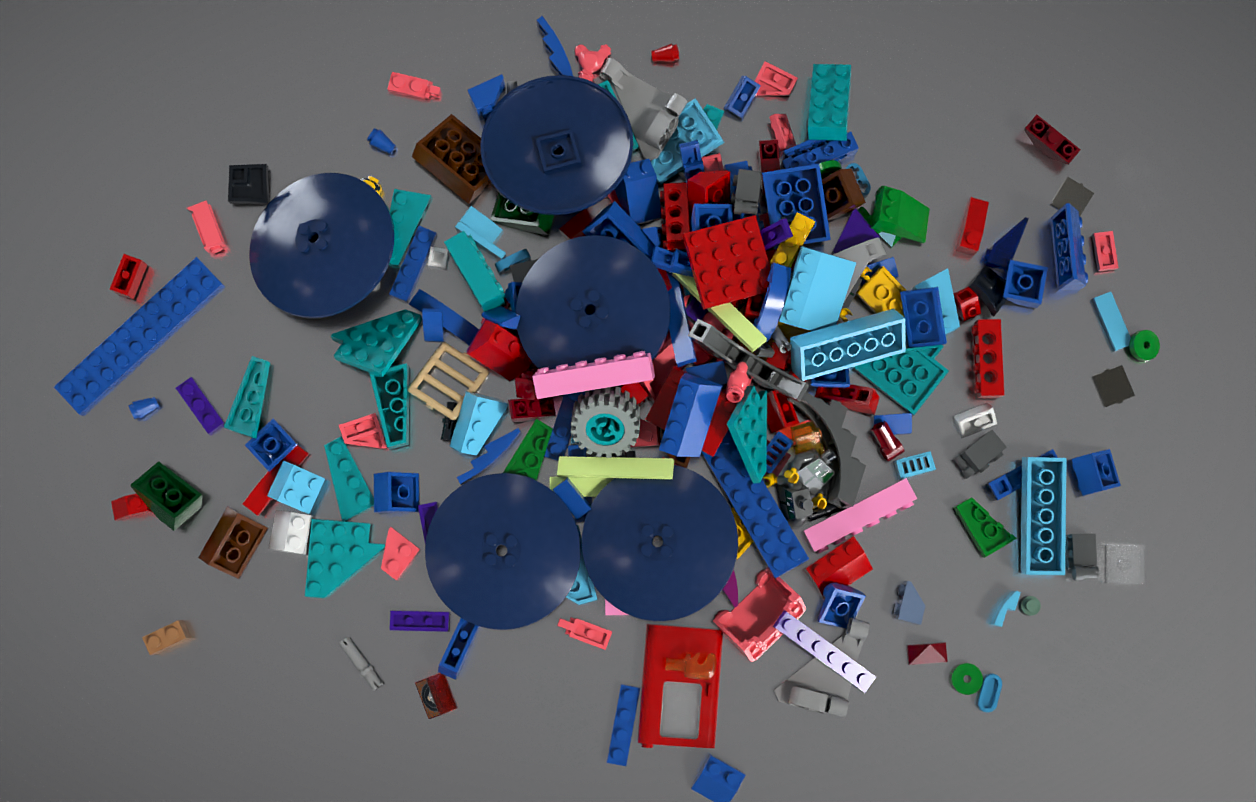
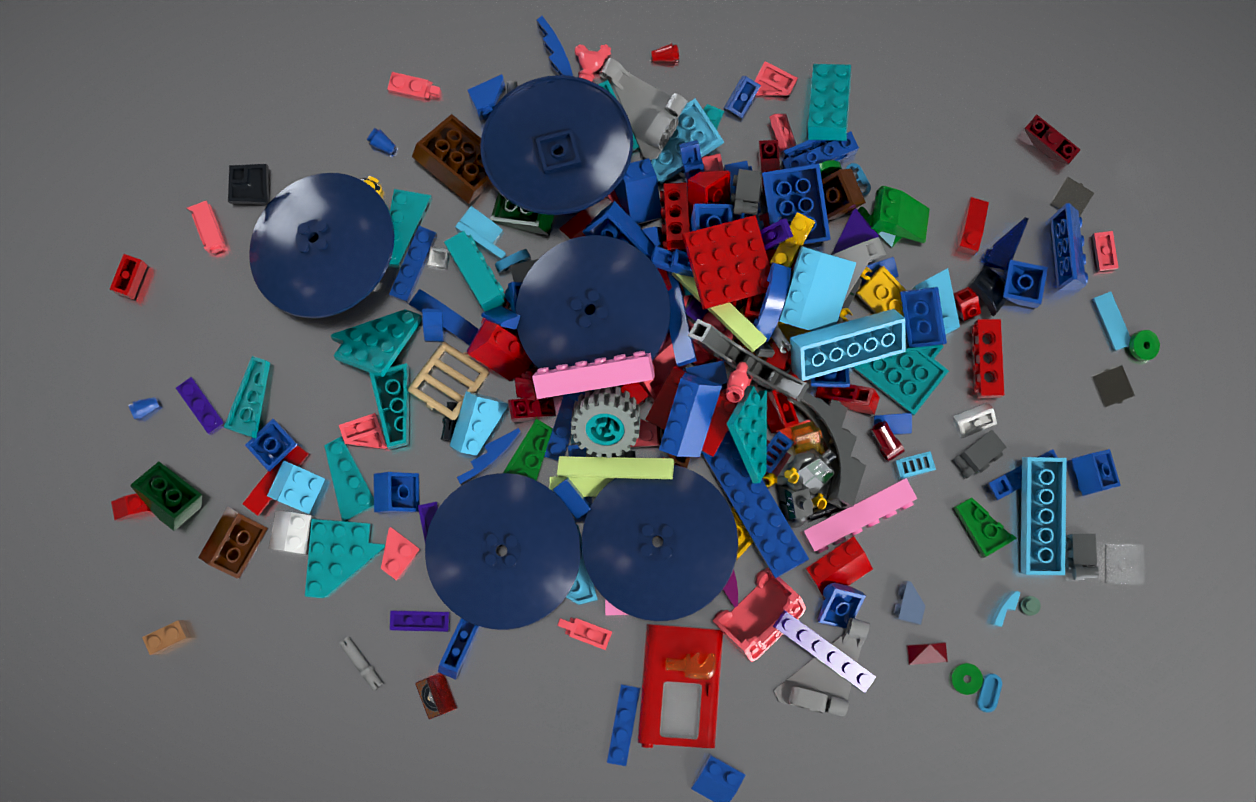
(138, 336): blue plate -> none

